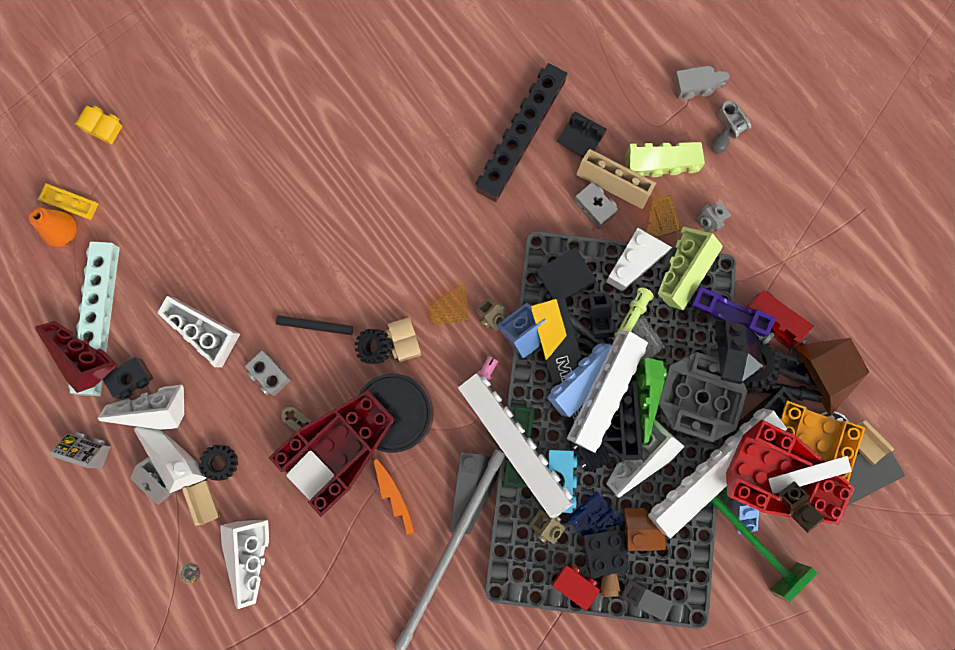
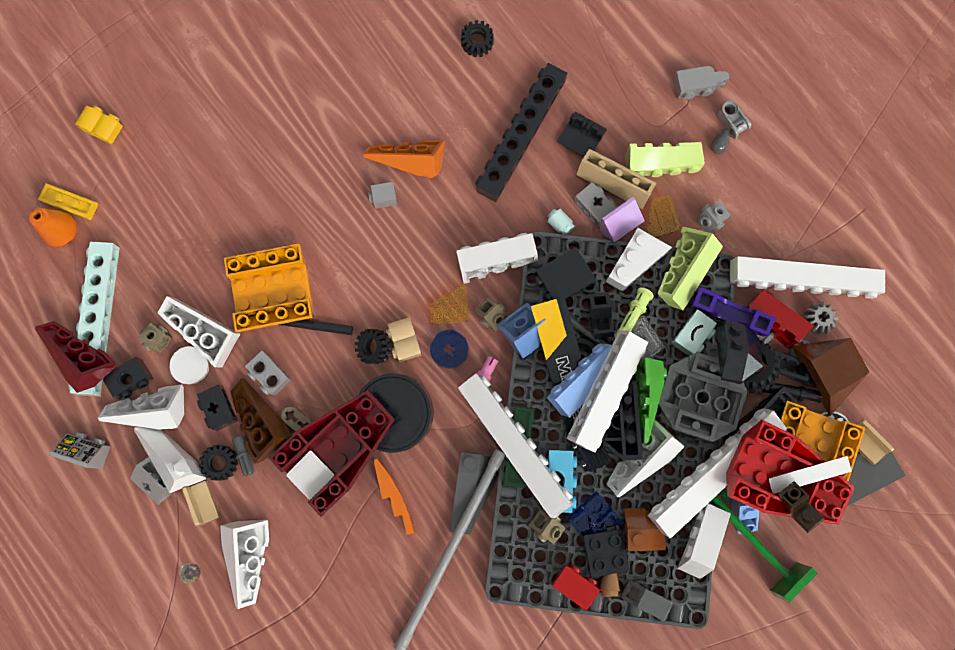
(154, 337): none -> dark tan brick
(189, 366): none -> white tile
(225, 414): none -> black brick
(243, 456): none -> dark grey axle
(261, 425): none -> reddish brown wedge
(269, 287): none -> light orange slope
(383, 195): none -> light grey brick
(418, 159): none -> orange wedge
(455, 340): none -> clear blue plate
(476, 28): none -> black tyre
(496, 256): none -> white wedge
(560, 222): none -> light aqua brick
(621, 220): none -> lavender slope
(694, 333): none -> light aqua brick
(704, 541): none -> white wedge
(807, 276): none -> white brick
(824, 312): none -> light grey gear

